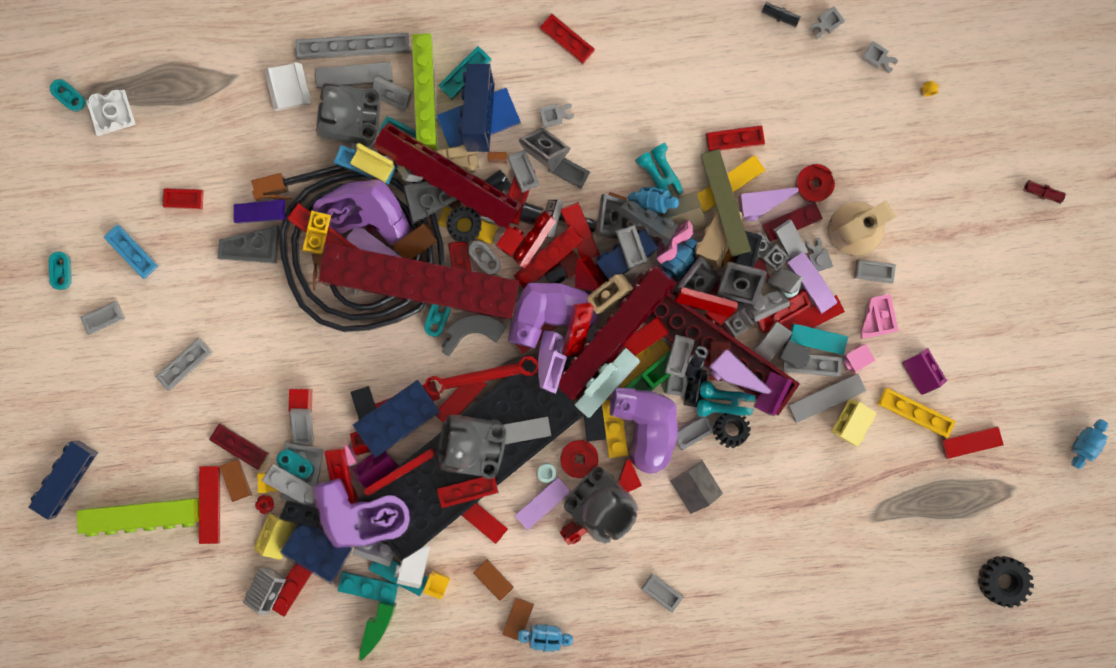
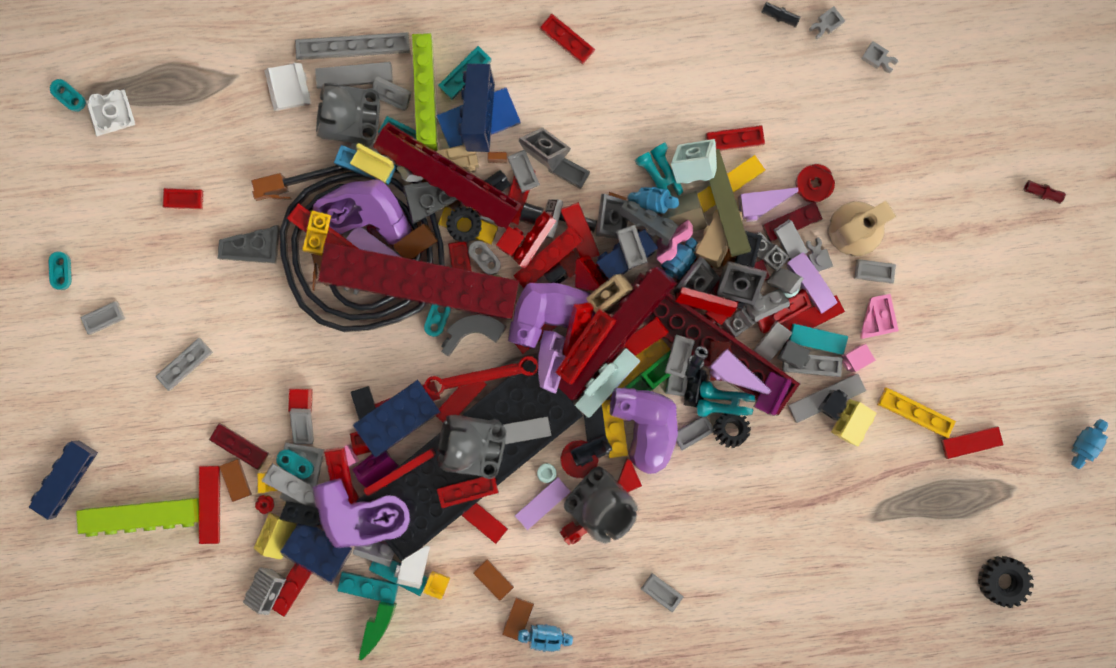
(131, 251): dark azure plate -> none
(259, 211): dark purple tile -> none
(552, 115): light grey plate -> none
(585, 346): none -> red plate
(599, 447): none -> black hinge
(694, 161): none -> light aqua slope
(697, 487): flat silver slope -> none
(834, 404): none -> black brick
(924, 372): magenta panel -> none
(930, 88): yellow plate -> none

